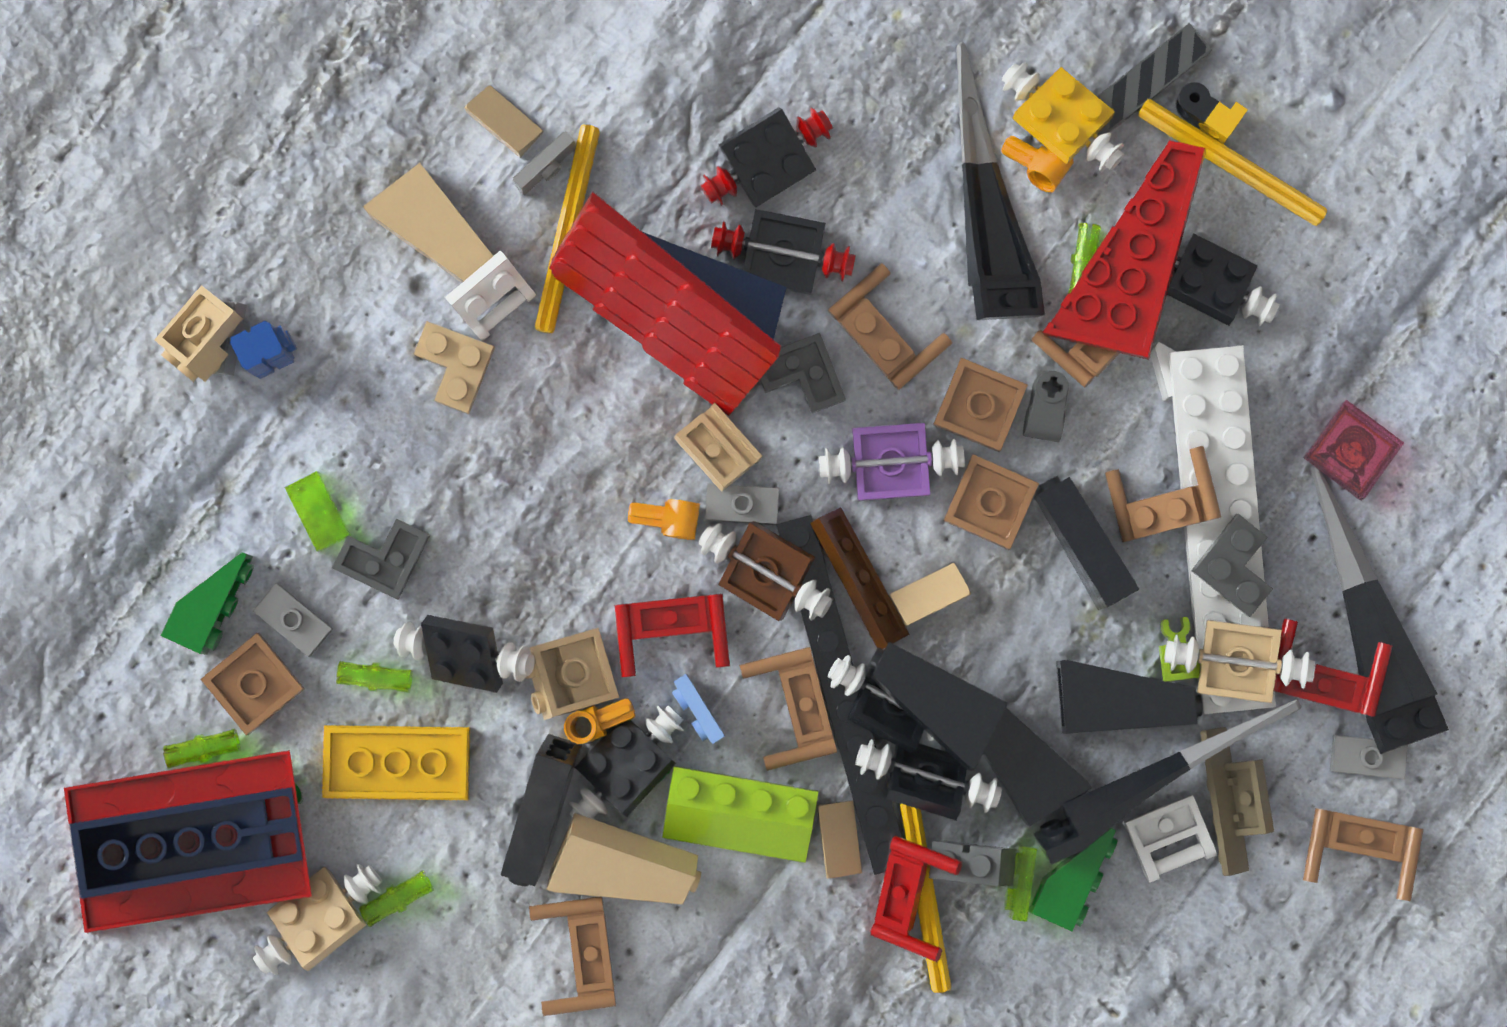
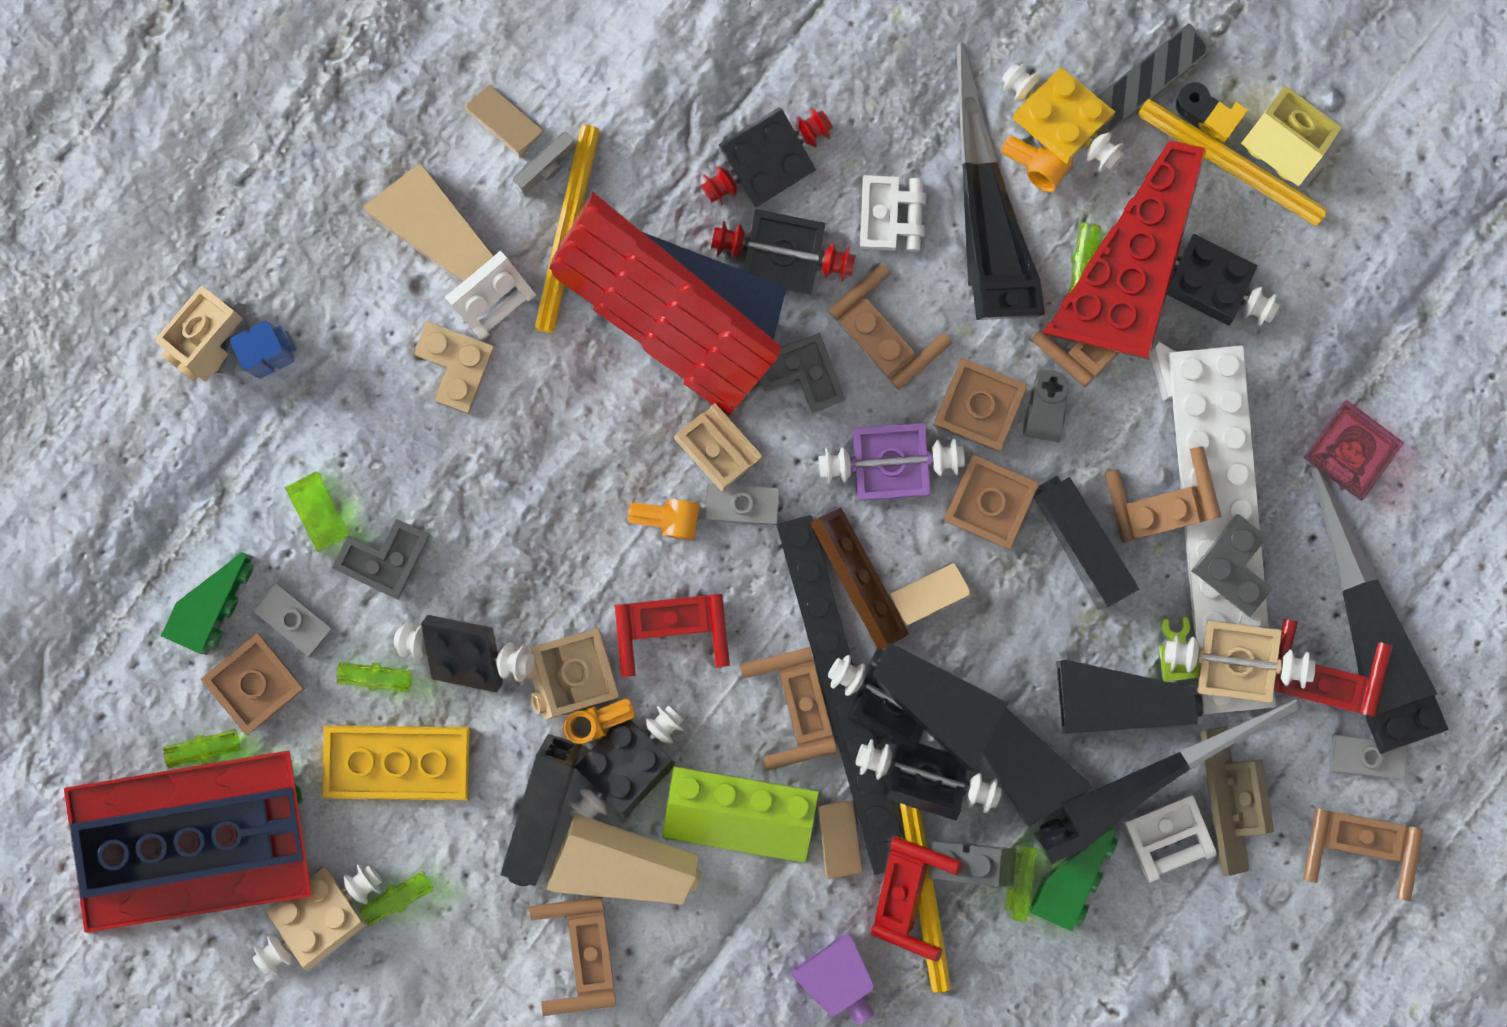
(689, 697): light blue plate -> none
(766, 571): reddish brown plate -> none
(837, 979): none -> medium lavender torso
(880, 212): none -> white plate
(1291, 136): none -> light yellow slope

